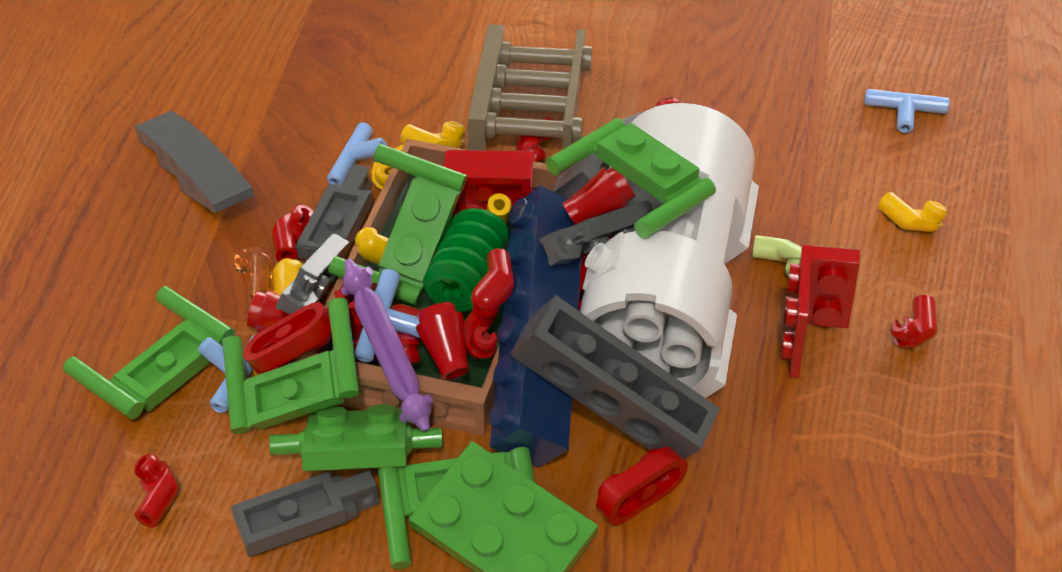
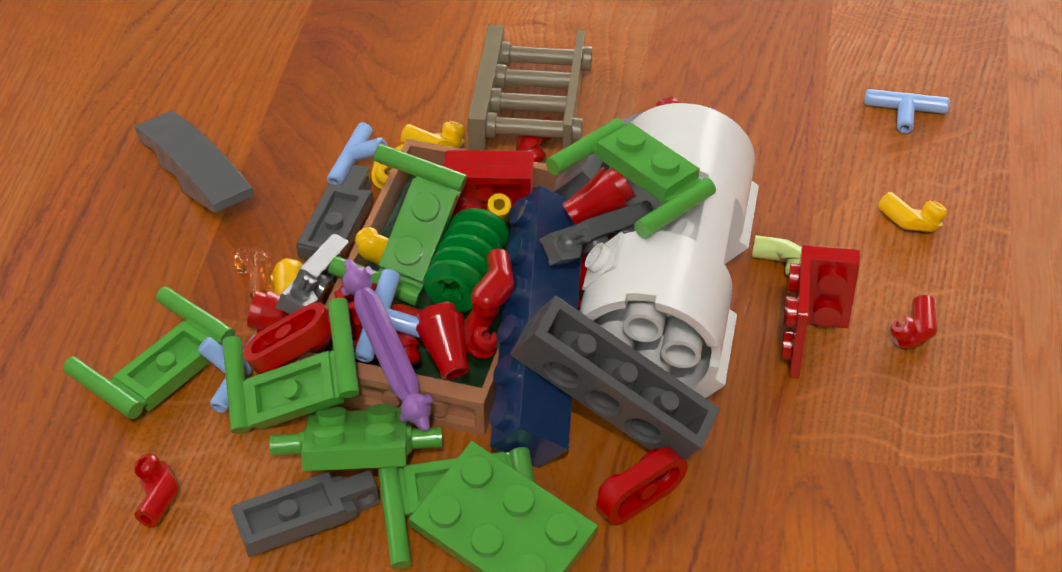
(288, 231): red arm -> none

